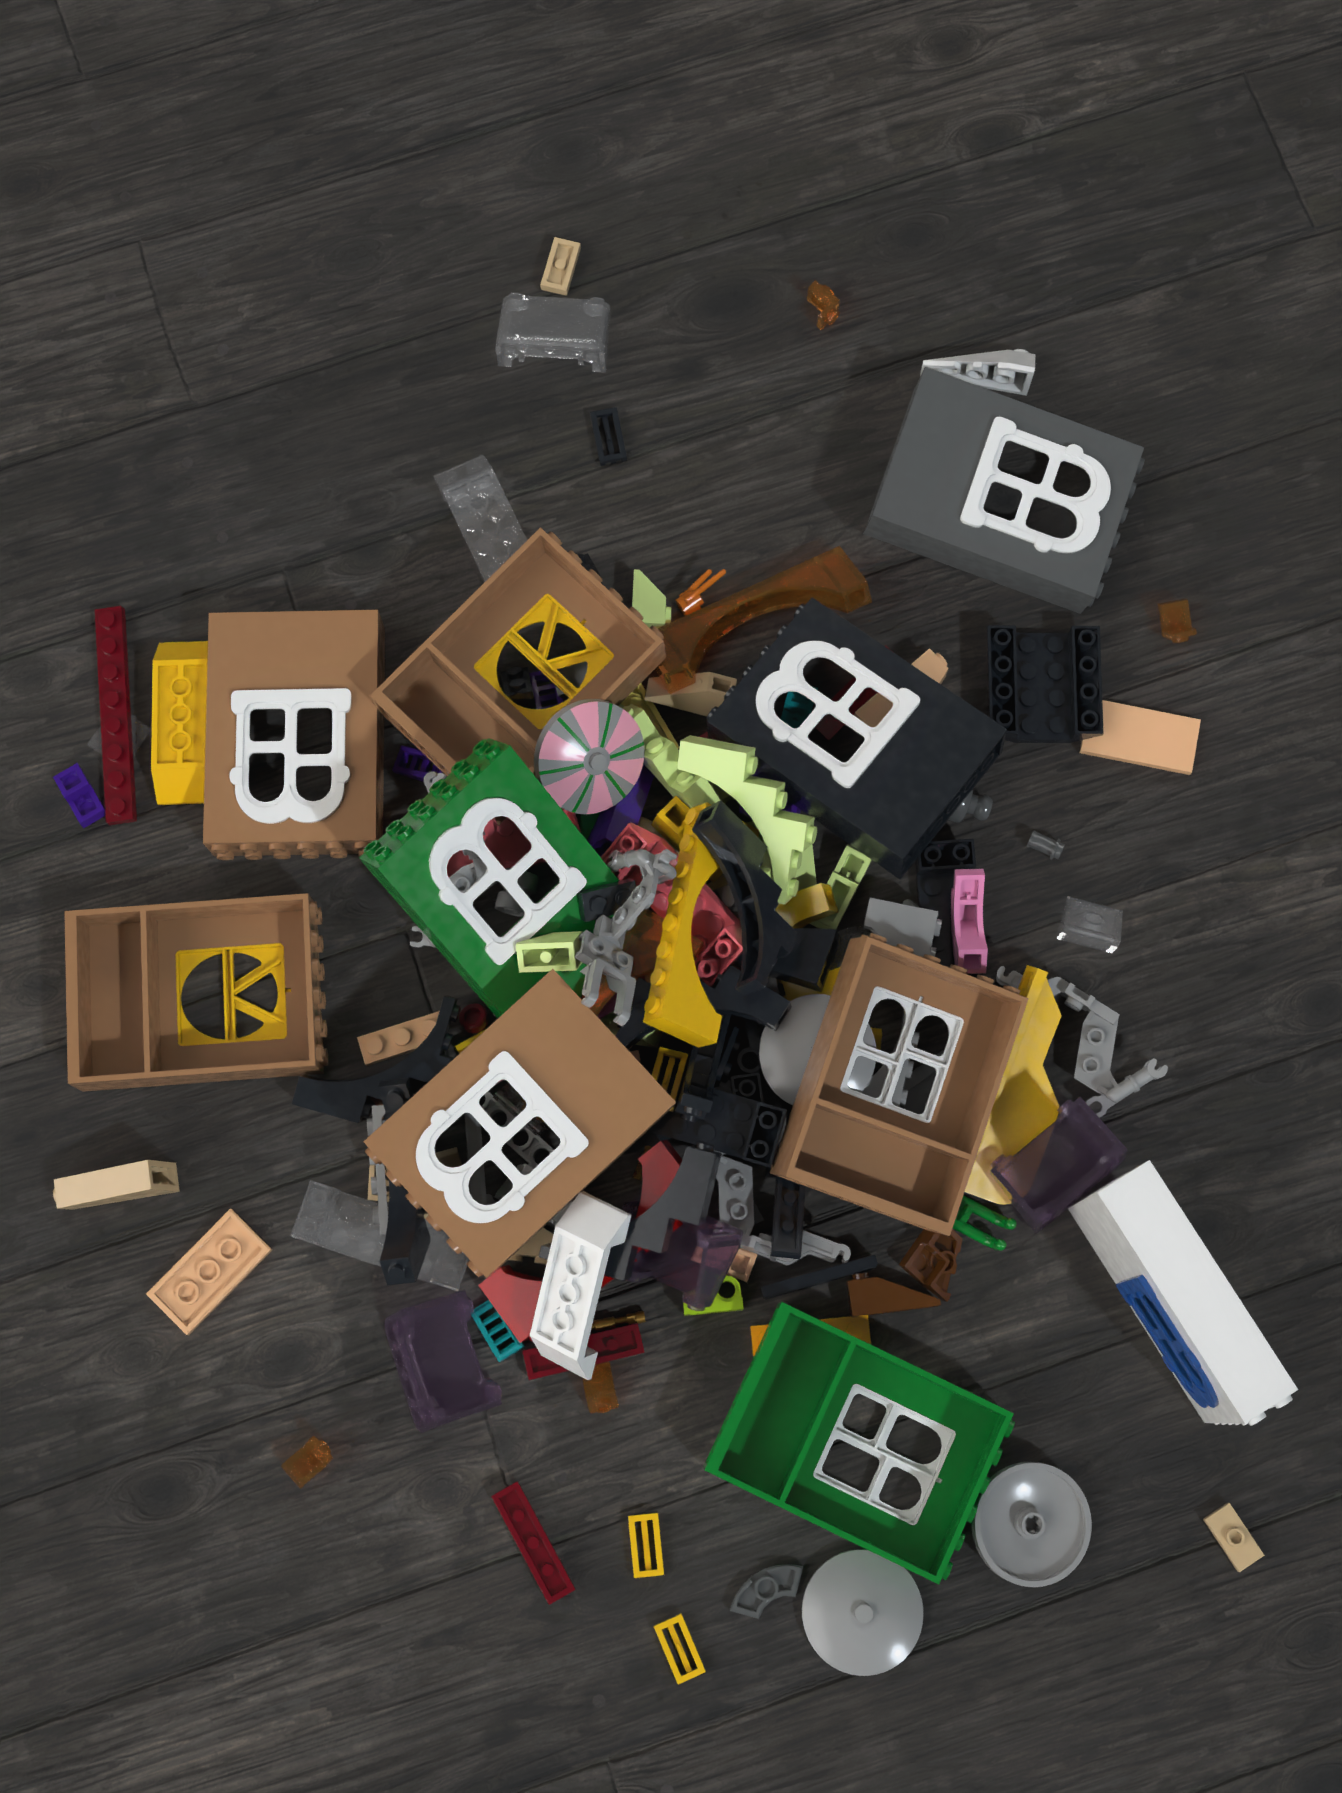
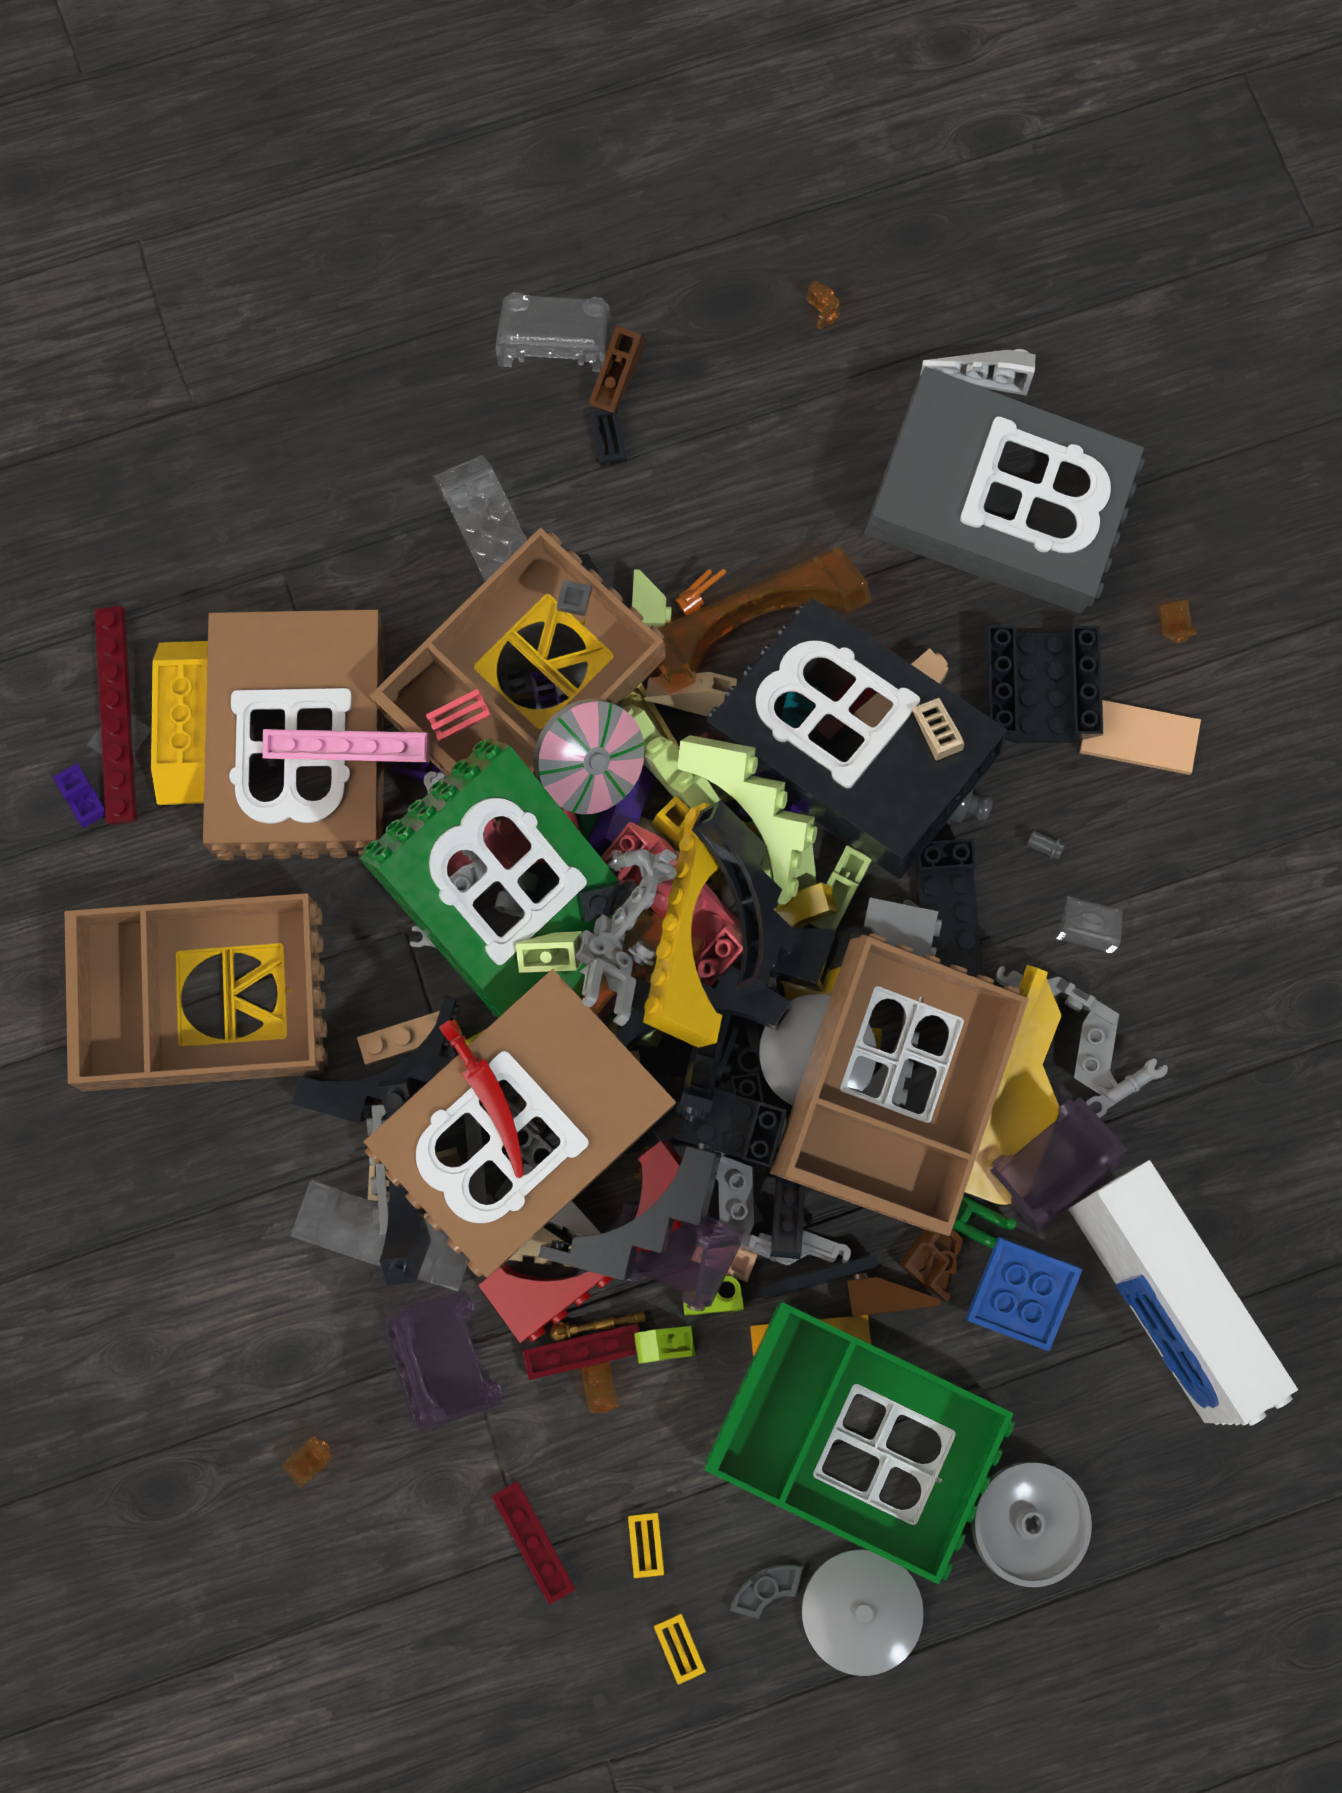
(116, 1184): tan slope -> none
(209, 1271): light nougat tile -> none
(346, 745): none -> bright pink tile
(453, 705): none -> coral tile
(474, 1018): dark red tile -> none
(490, 1093): none -> red sword
(507, 1351): teal slope -> none
(560, 266): tan plate -> none
(574, 598): none -> flat silver tile
(575, 1280): white slope -> none
(617, 369): none -> reddish brown slope
(643, 953): none -> light grey plate
(664, 1344): none -> lime plate
(680, 1072): yellow tile -> none
(945, 749): none -> tan slope
(967, 920): bright pink arch -> none
(1023, 1293): none -> blue plate
(1233, 1537): tan plate -> none

